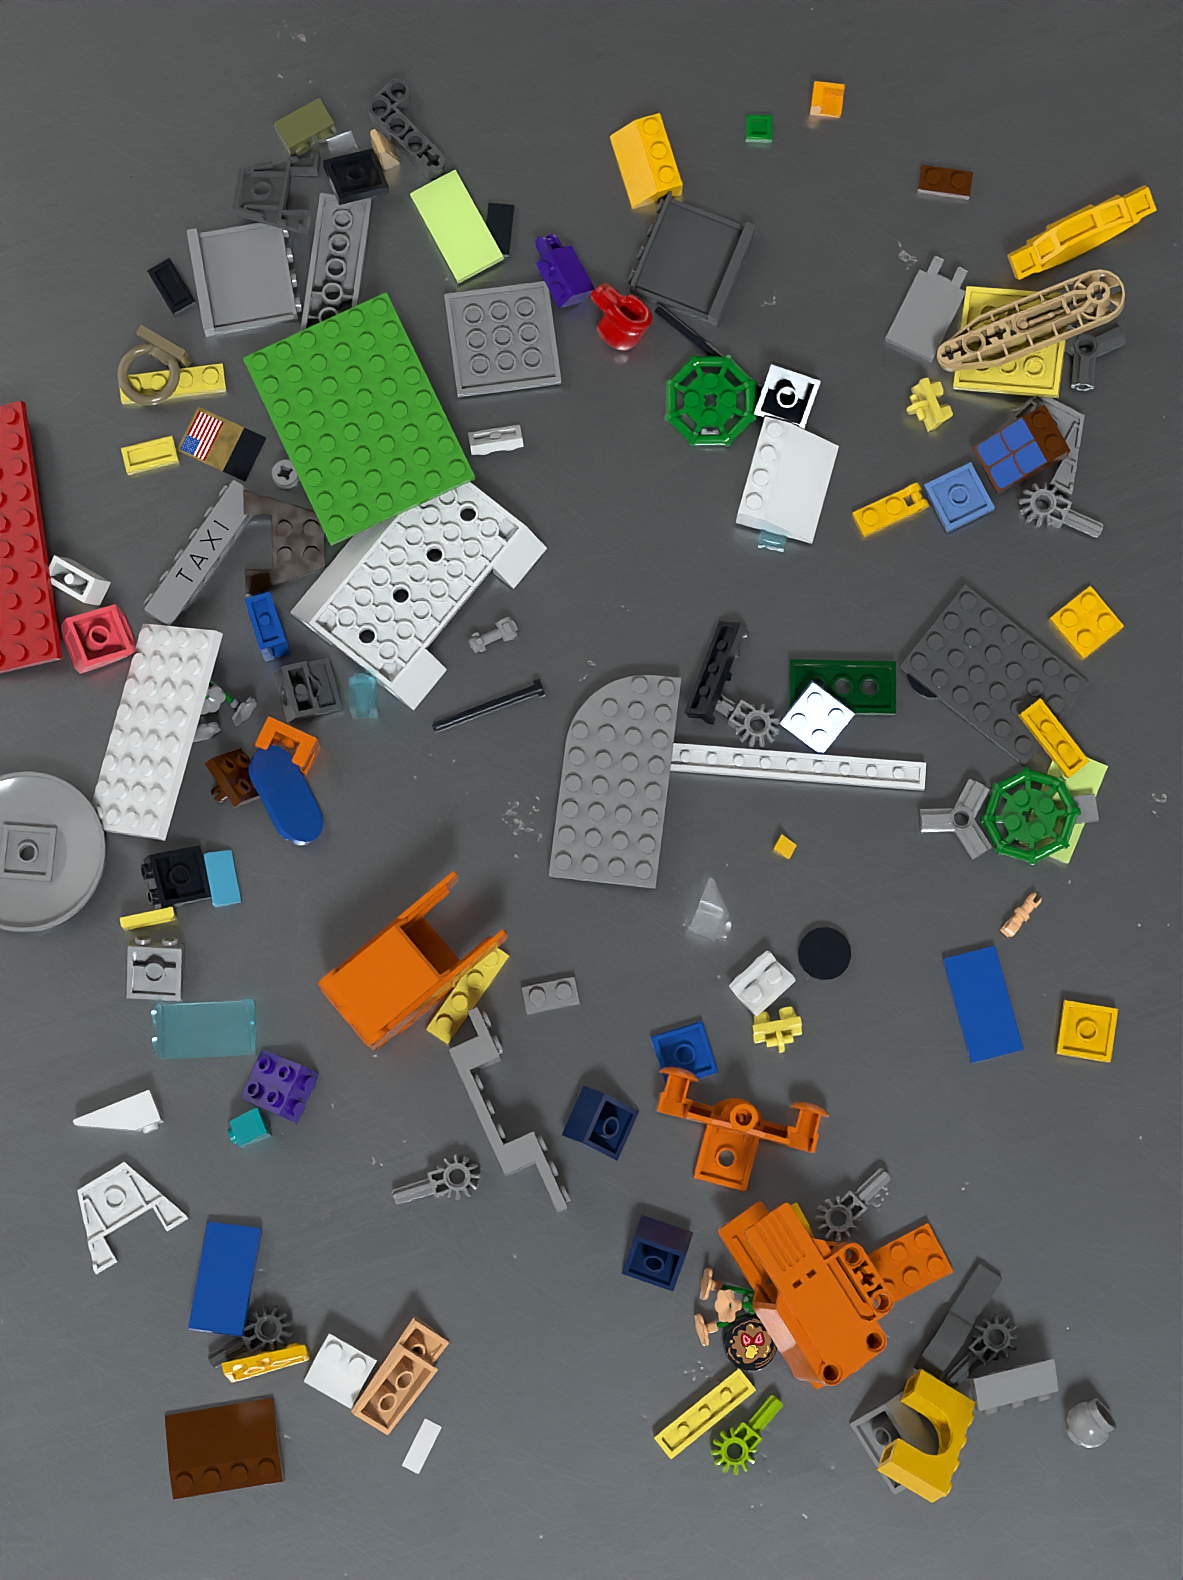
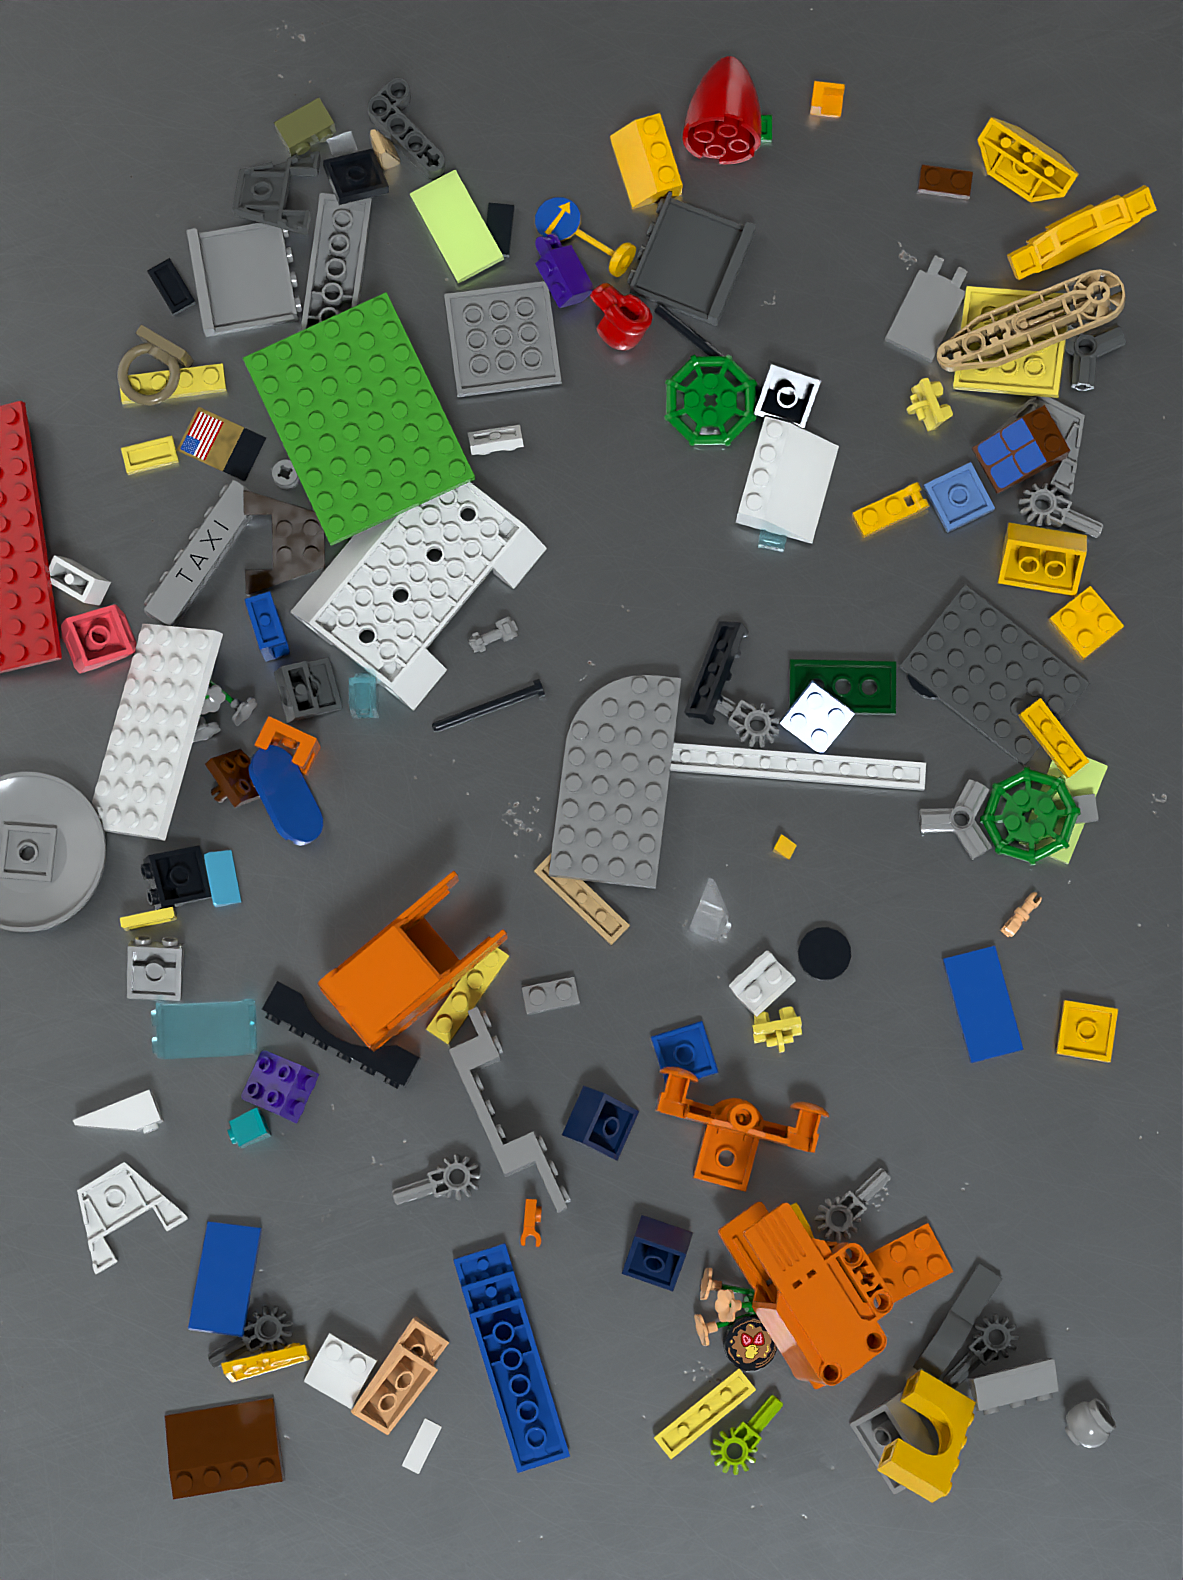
(390, 1061): none -> black arch
(511, 1358): none -> blue slope
(532, 1215): none -> orange plate
(563, 219): none -> piece
(585, 904): none -> tan plate
(723, 108): none -> red cylinder
(1024, 162): none -> yellow wedge
(1042, 559): none -> yellow slope

